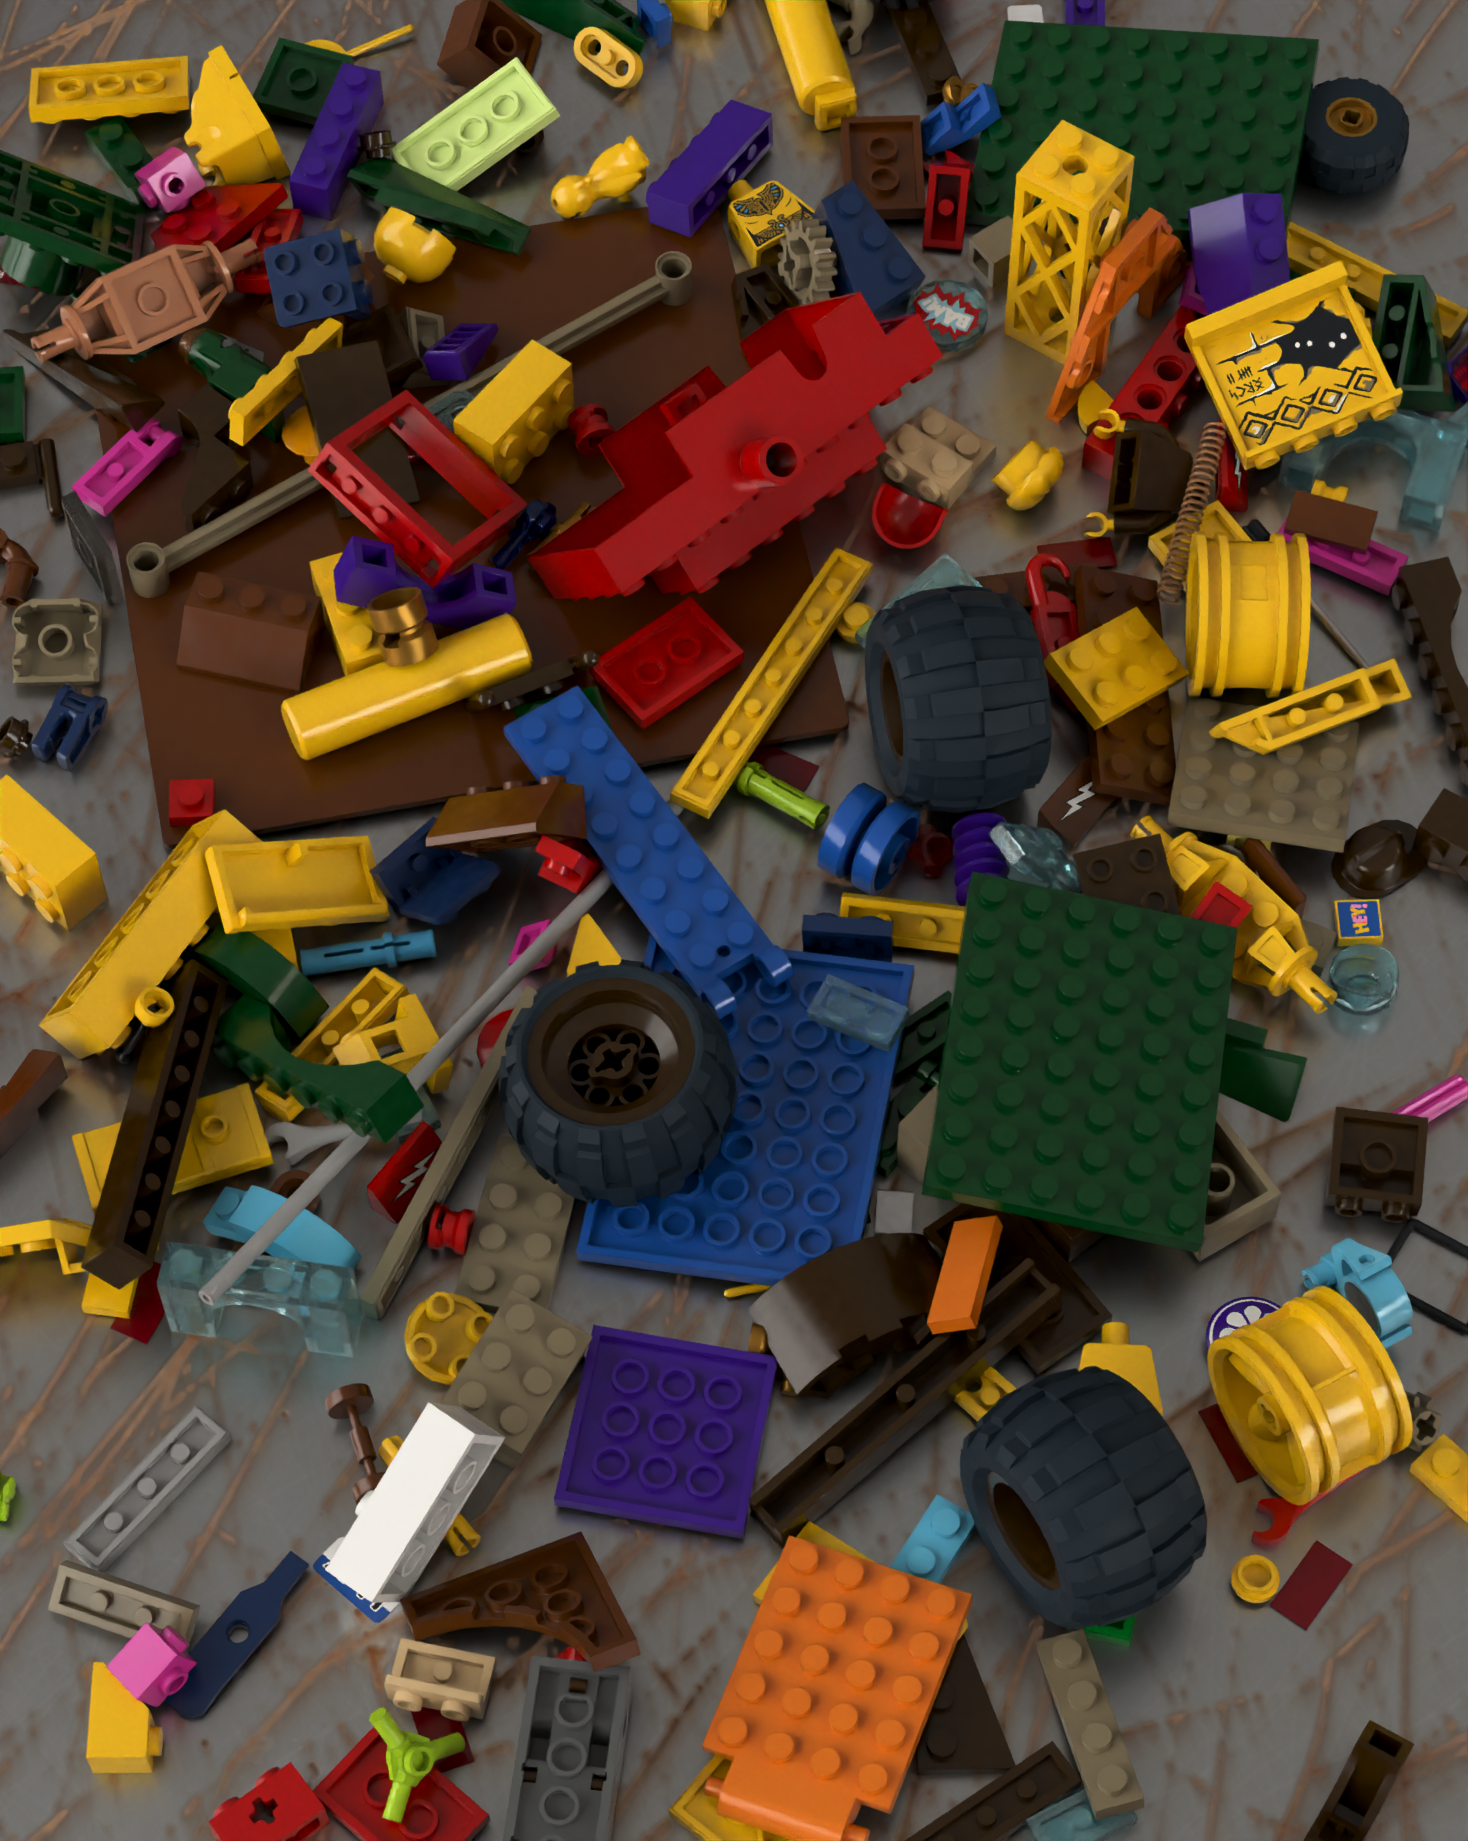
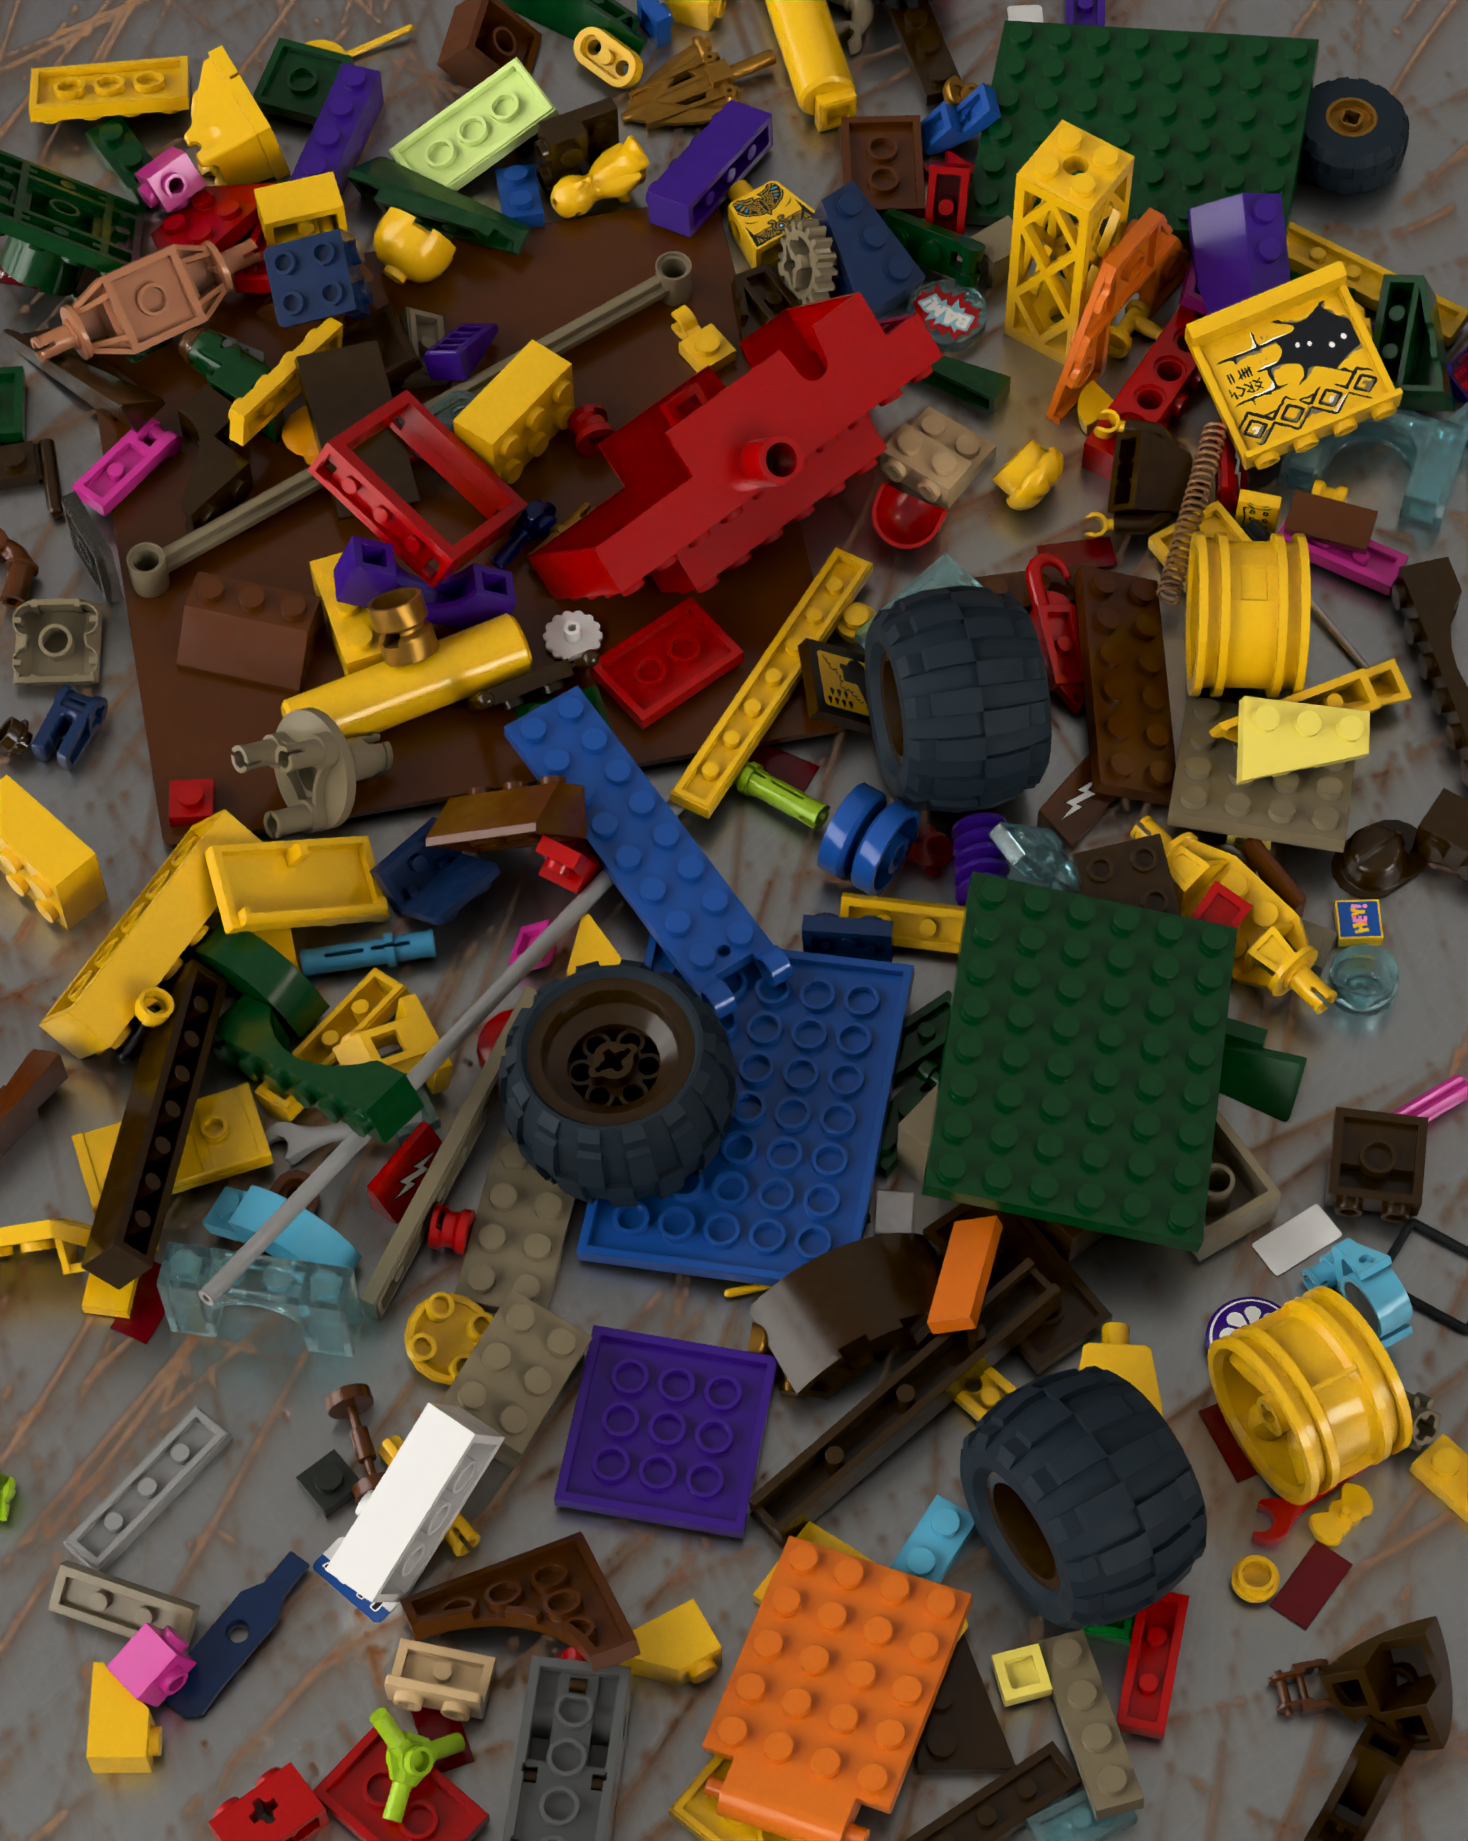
(300, 208): none -> yellow brick
(313, 770): none -> dark tan piece
(328, 1483): none -> pearl dark grey plate
(376, 143): dark brown plate -> none
(520, 194): none -> blue plate
(572, 634): none -> white piece
(574, 141): none -> dark brown plate
(662, 105): none -> pearl gold bar
(676, 1647): none -> yellow slope
(700, 345): none -> yellow plate
(835, 685): none -> tile
(858, 1013): clear light blue plate -> none
(937, 247): none -> dark green plate
(970, 383): none -> dark green piece
(1021, 1675): none -> light yellow plate
(1115, 668): yellow plate -> none
(1134, 319): none -> yellow piece
(1152, 1666): none -> red plate
(1258, 506): none -> yellow tile
(1295, 736): none -> light yellow wing
(1297, 1239): none -> white sticker
(1306, 1705): none -> reddish brown piece
(1341, 1515): none -> yellow piece
(1398, 1683): none -> dark brown brick

